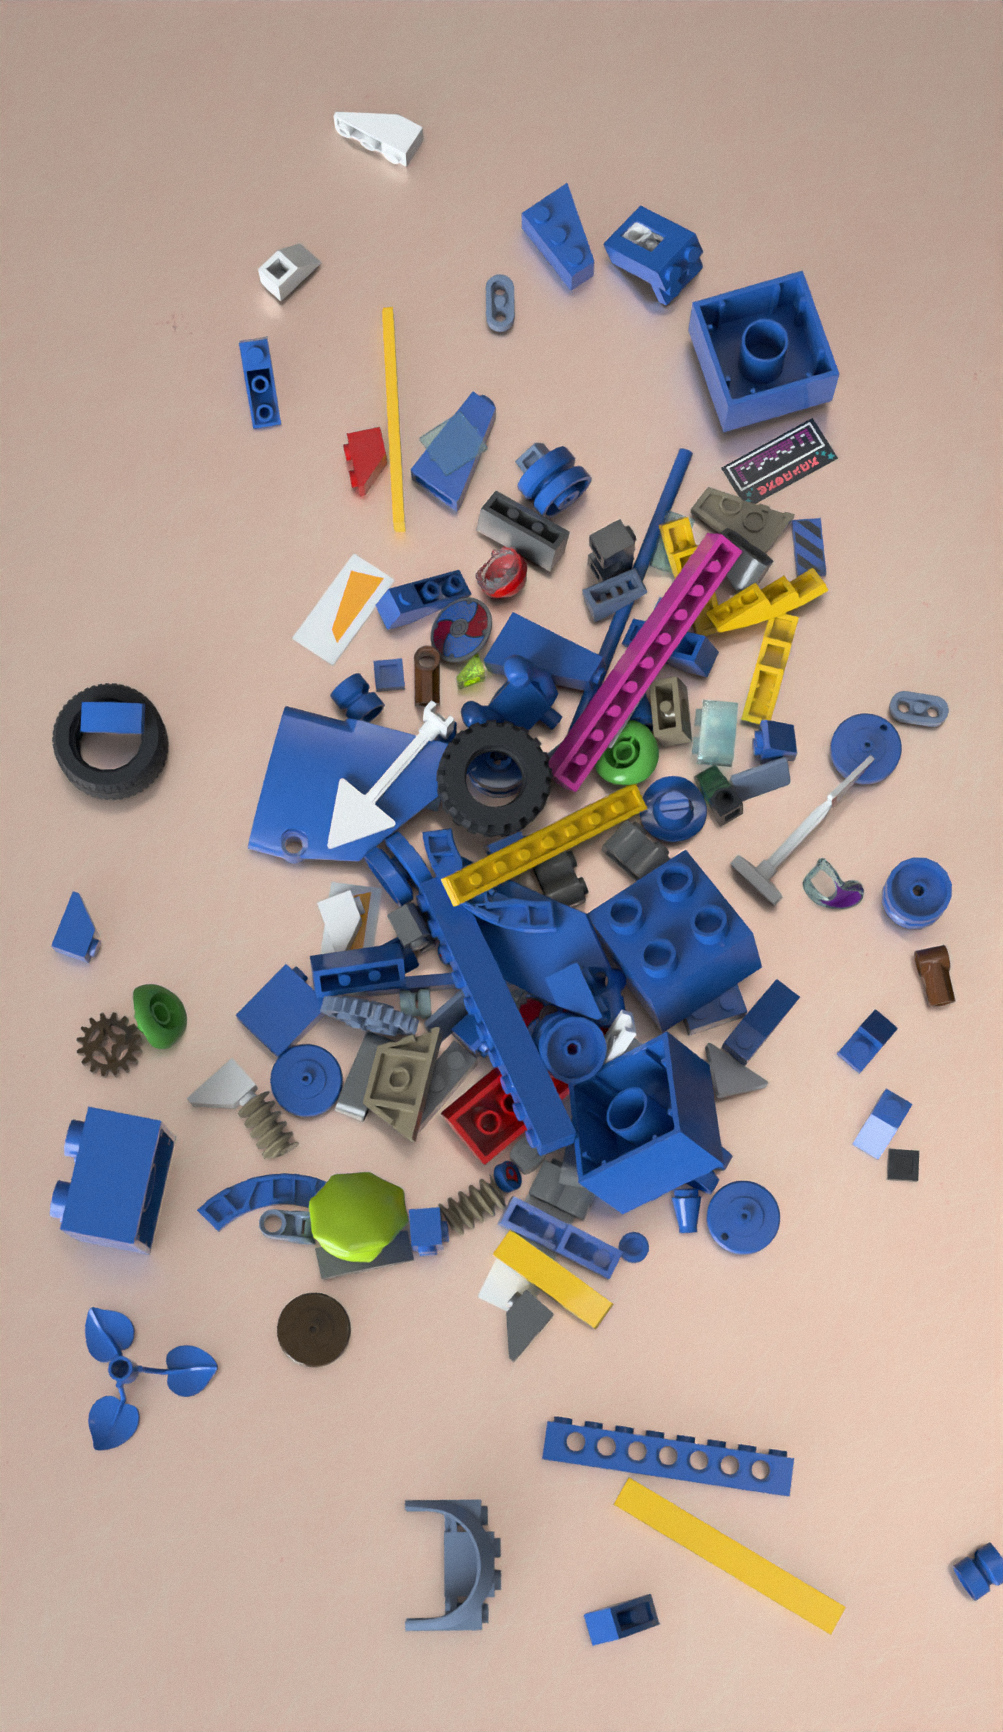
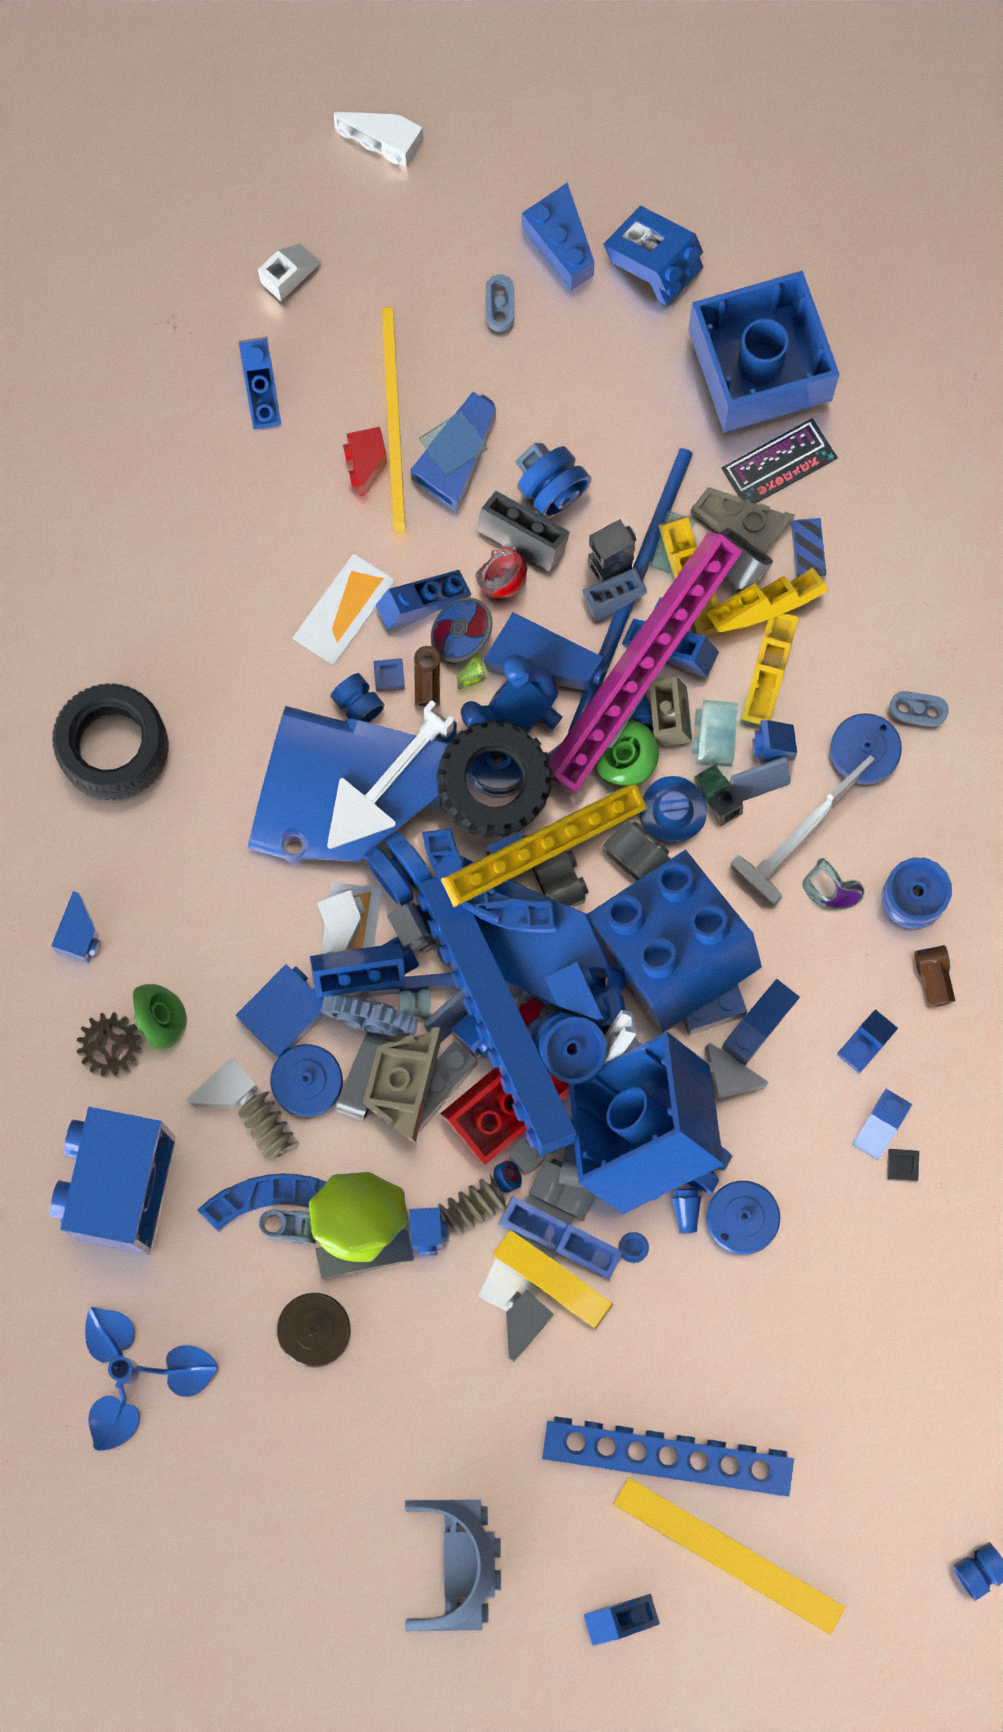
(112, 717): blue slope -> none

